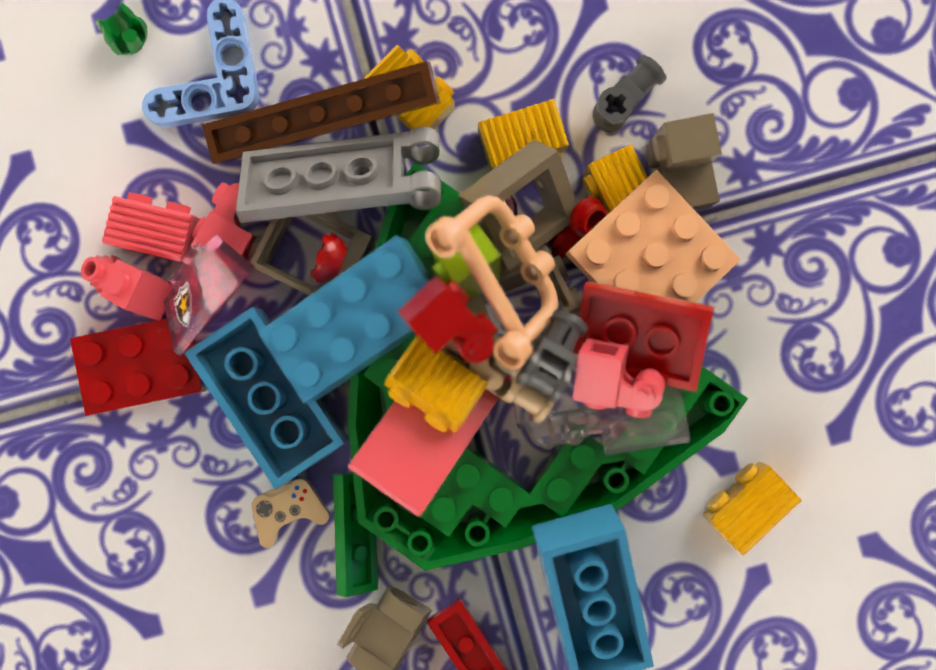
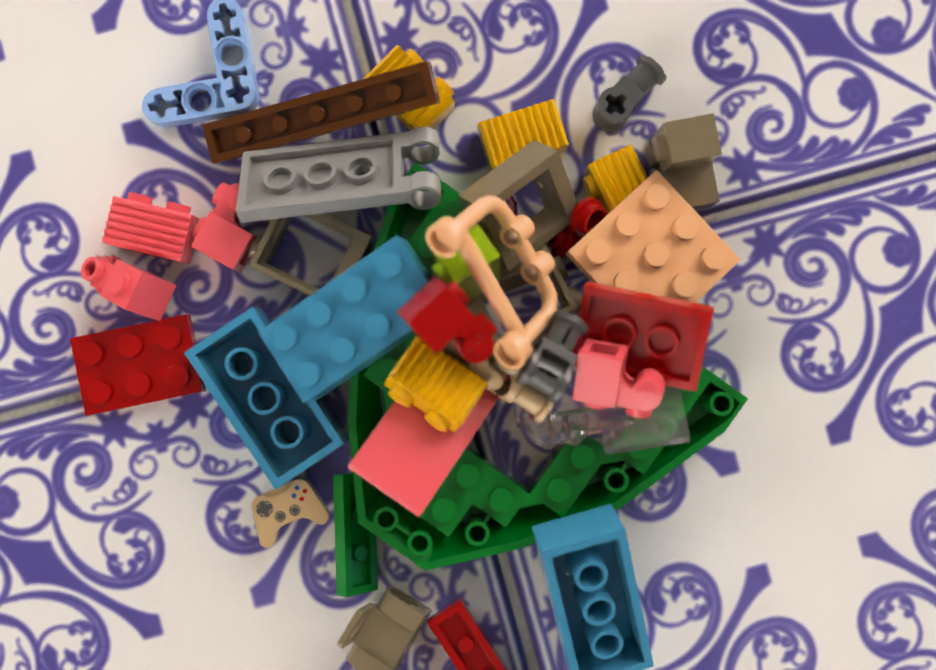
(123, 31): green arm -> none
(202, 289): clear pink slope -> none
(329, 259): red plate -> none
(750, 506): yellow brick -> none

